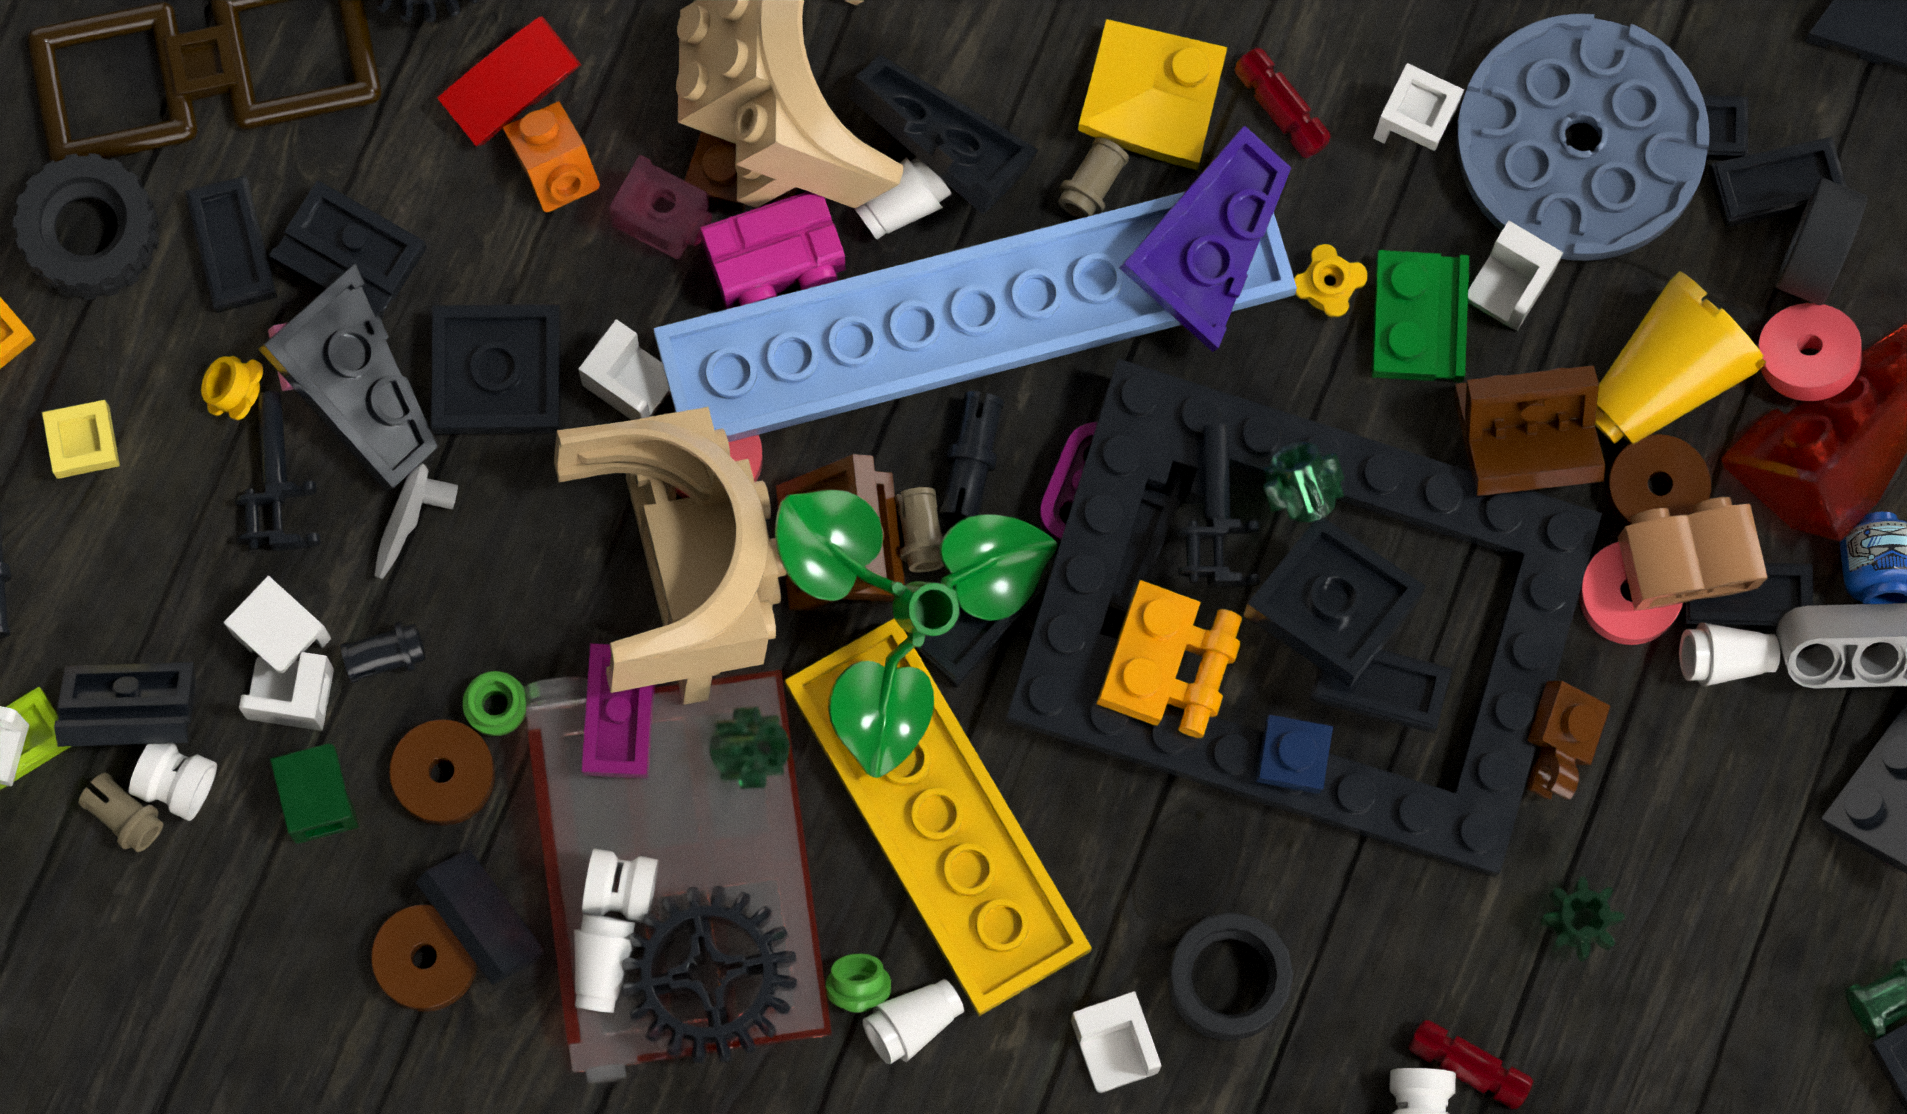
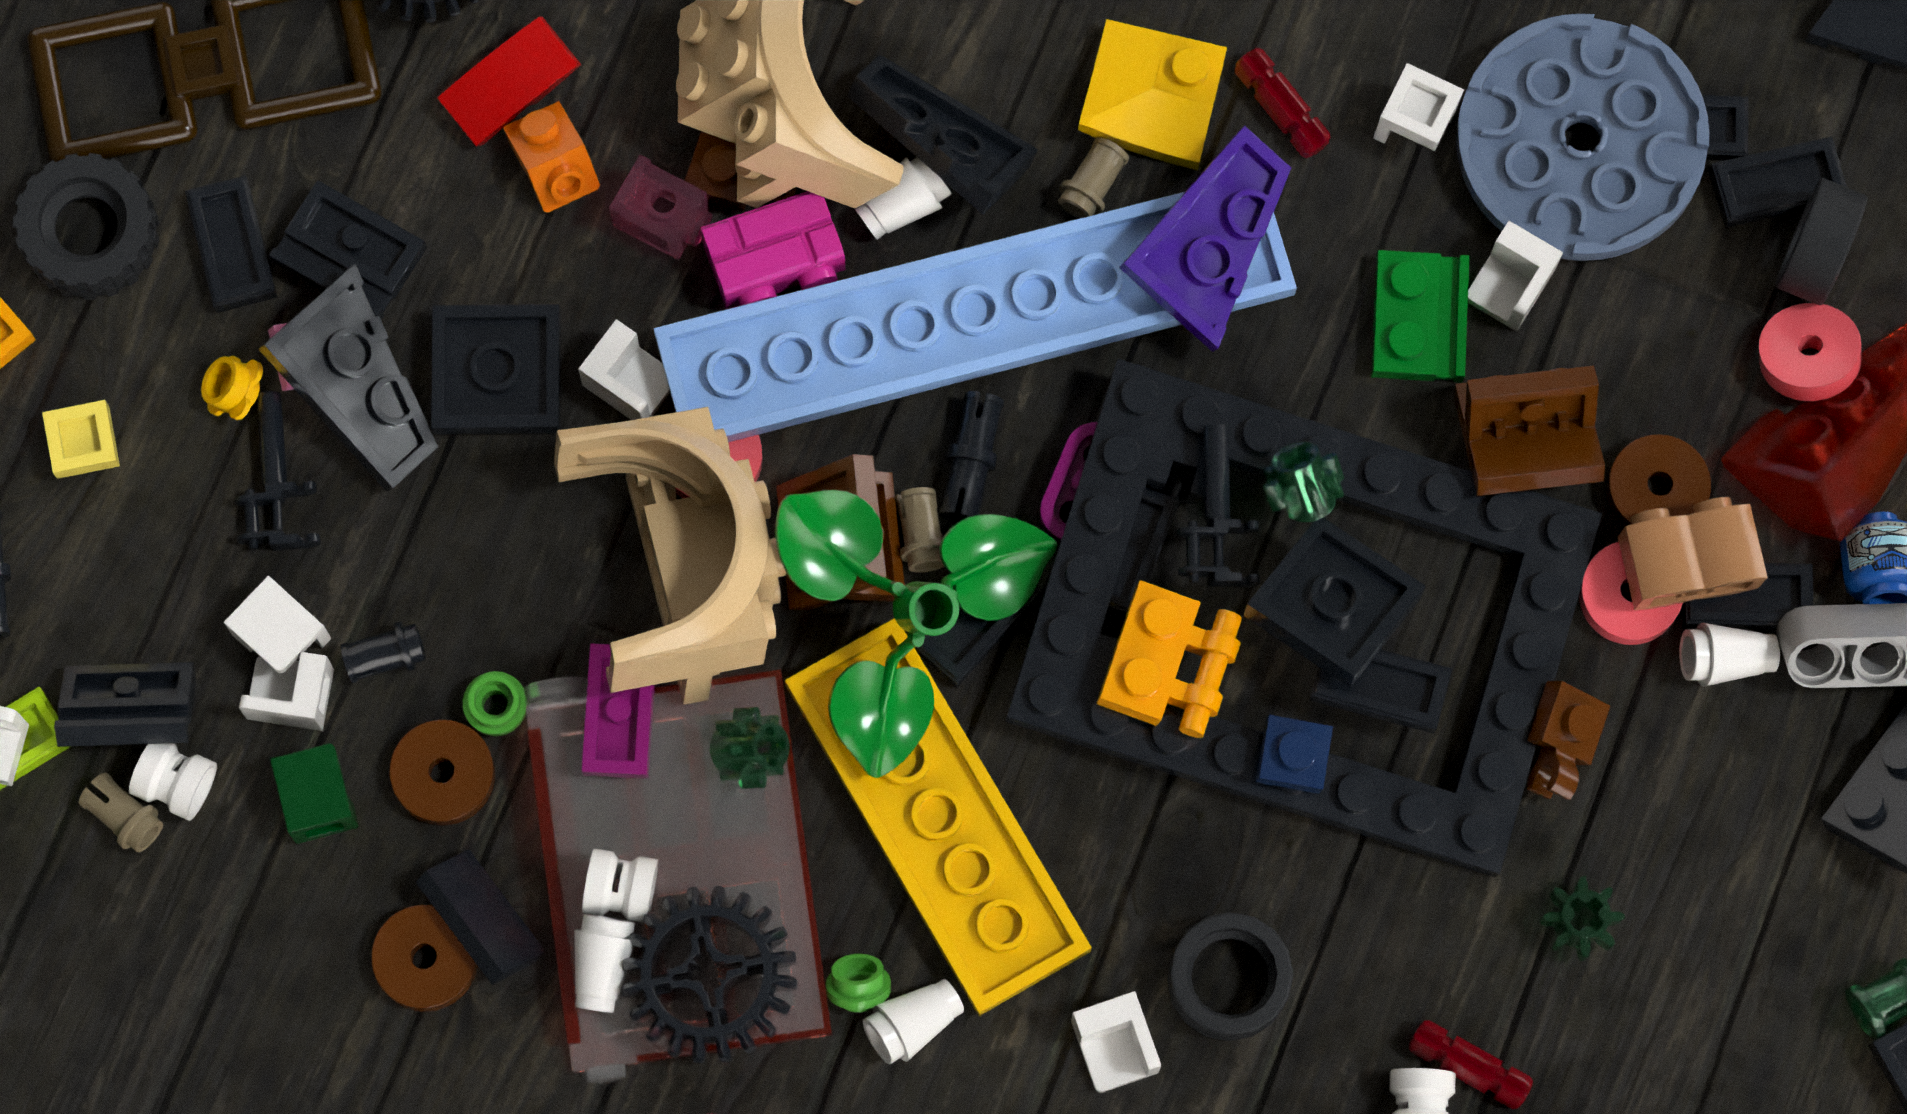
(405, 515): light grey bar -> none
(1330, 298): yellow plate -> none
(1673, 363): yellow cone -> none

